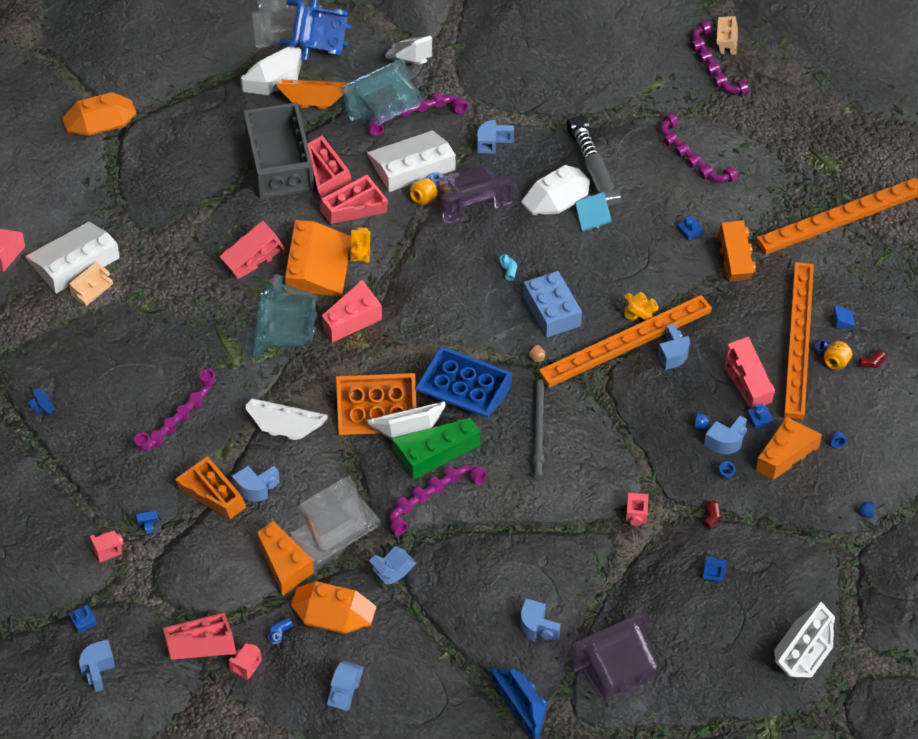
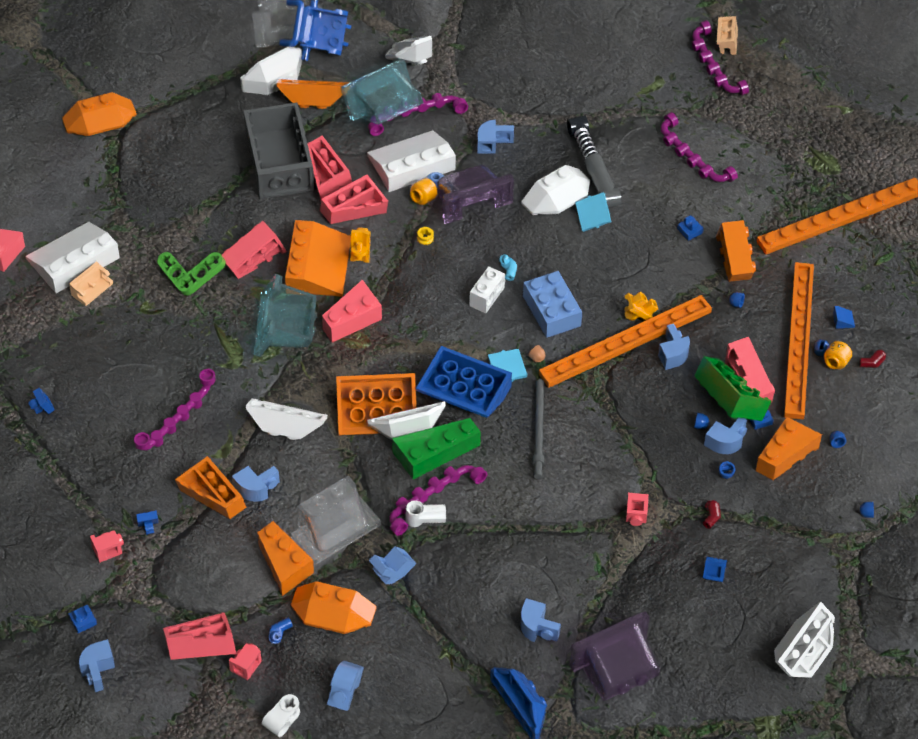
(186, 278): none -> bright green beam
(282, 715): none -> white piece
(418, 513): none -> white piece
(425, 240): none -> yellow bush
(487, 289): none -> white brick
(509, 361): none -> medium azure piece
(731, 390): none -> green wedge
(737, 299): none -> blue hinge

